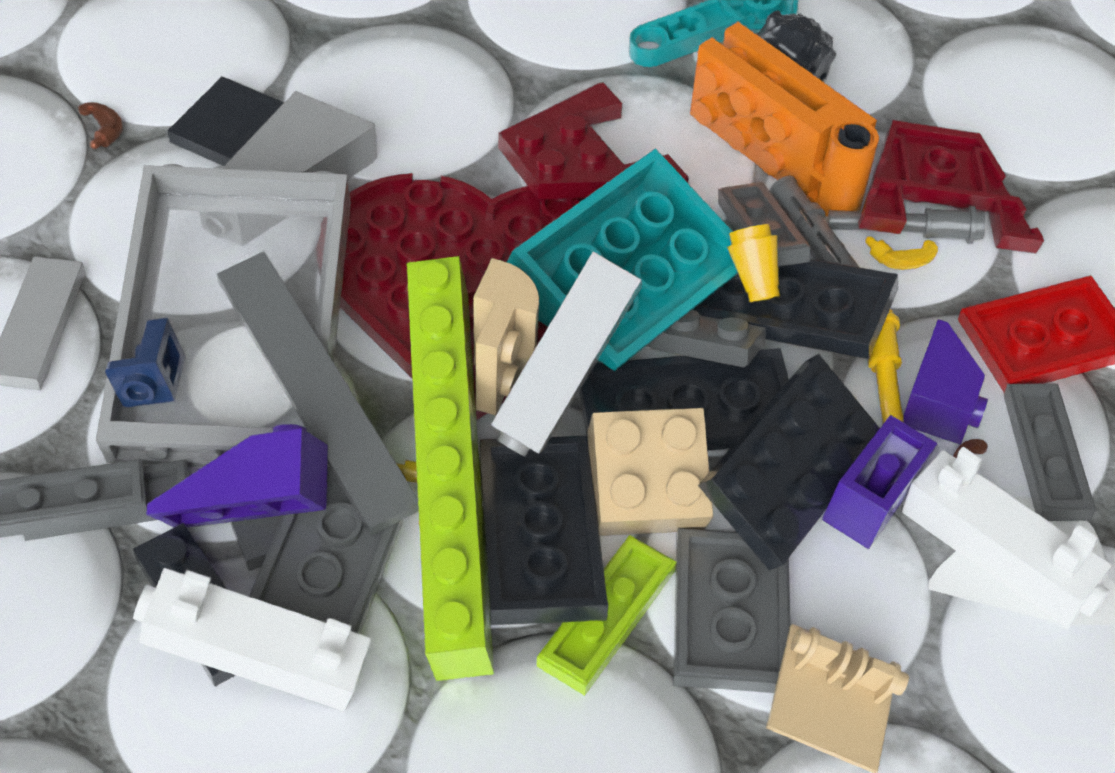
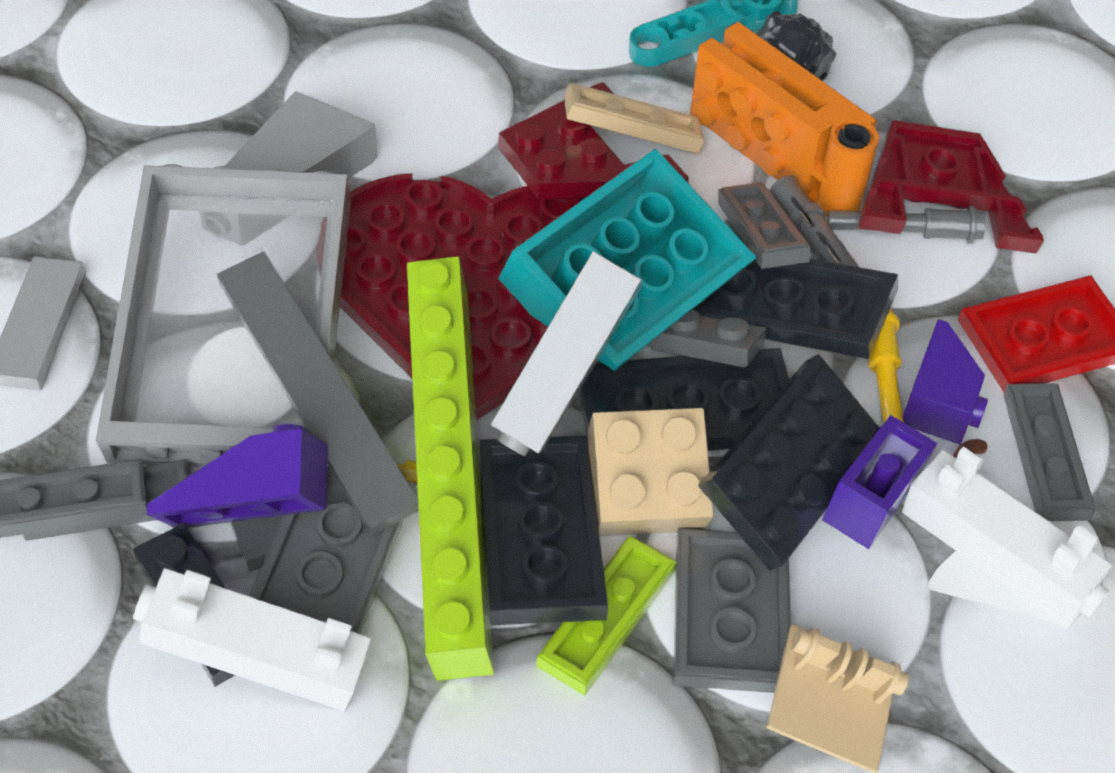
(109, 121): copper piece -> none
(153, 372): dark blue bracket -> none
(222, 120): black tile -> none
(503, 331): tan brick -> none
(633, 118): none -> tan tile
(756, 261): yellow cone -> none
(903, 258): yellow piece -> none

